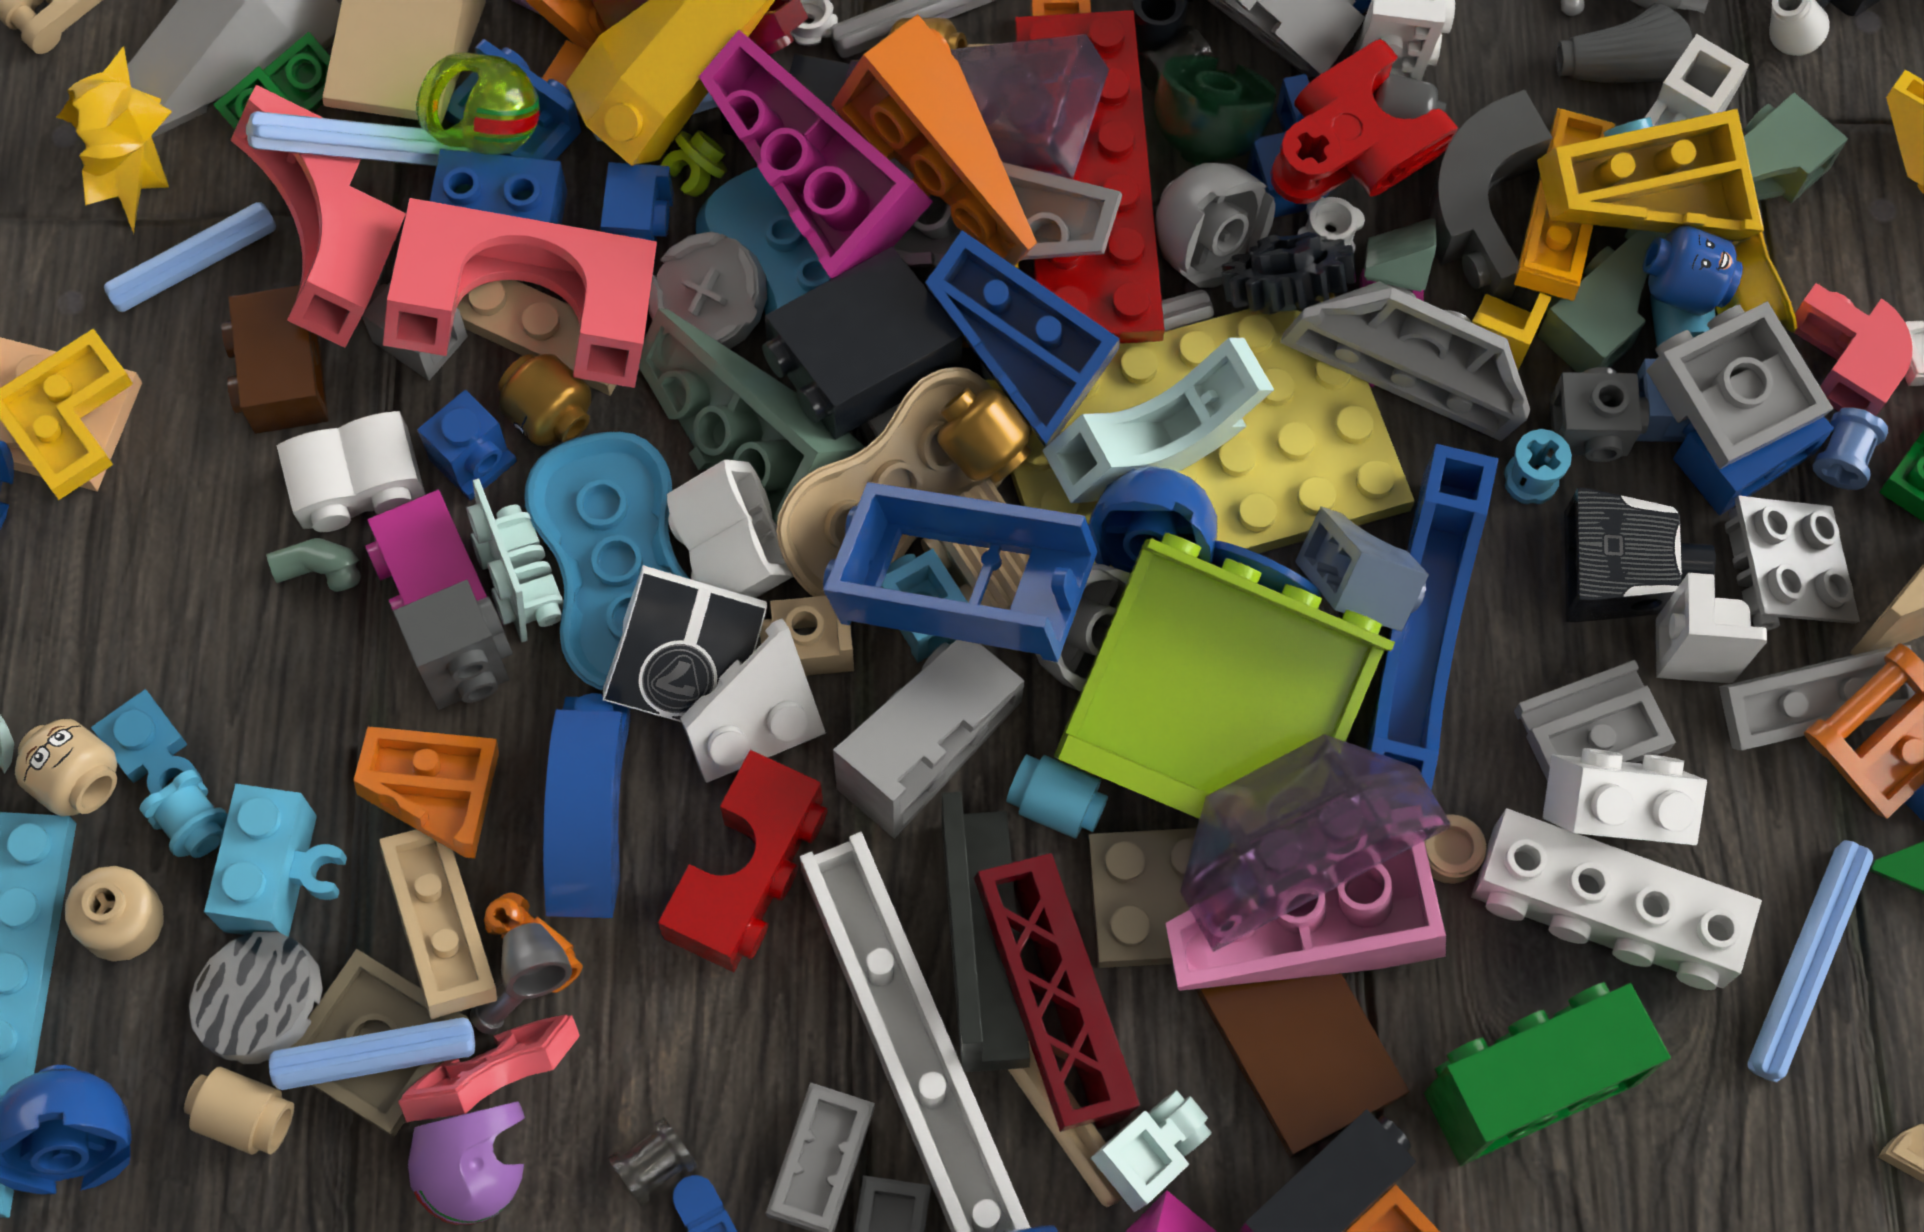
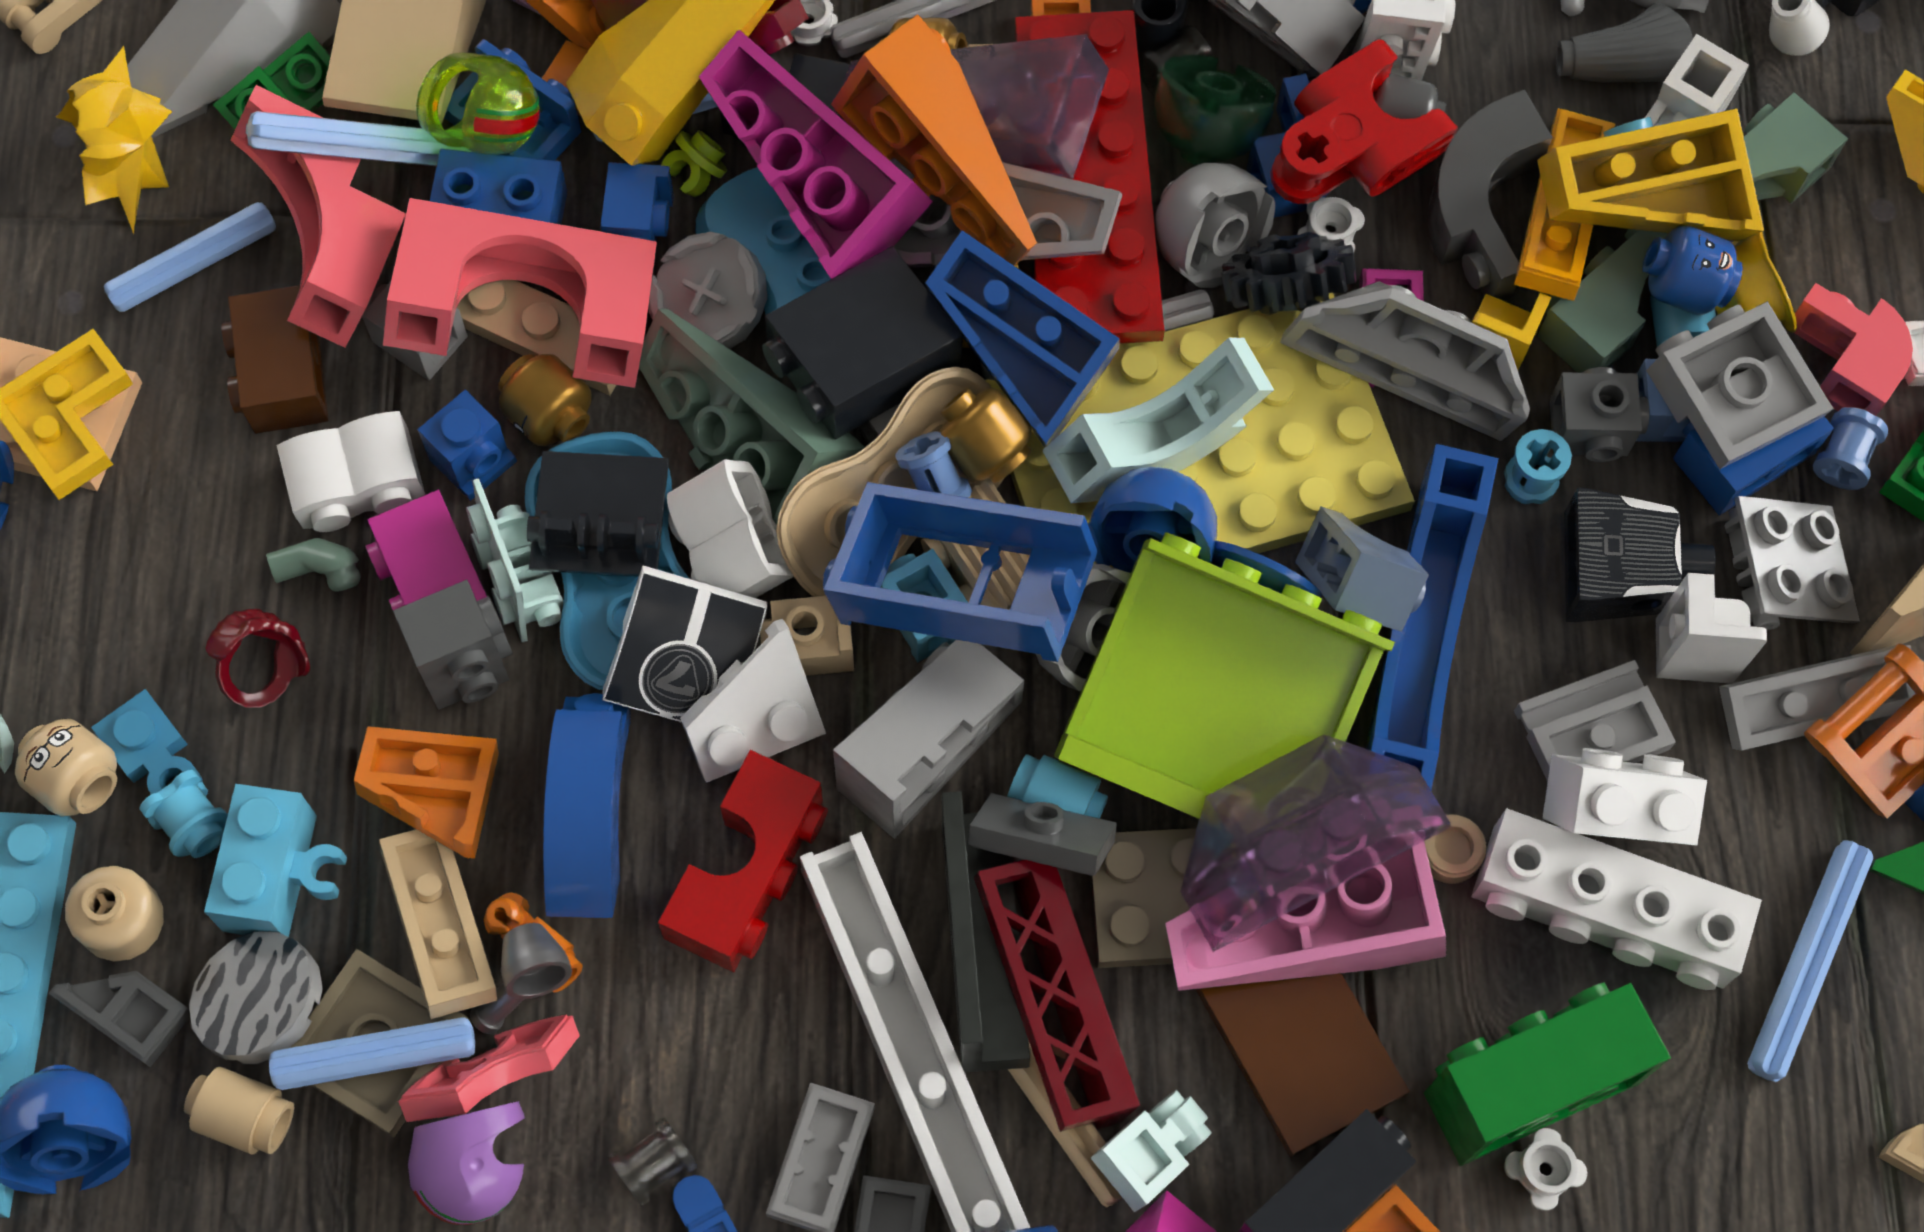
(128, 1012): none -> dark grey tile
(289, 654): none -> dark red piece
(598, 513): none -> black hinge
(932, 466): none -> medium blue bush
(1042, 834): none -> dark grey plate
(1402, 256): sand green slope -> none
(1549, 1149): none -> white plate

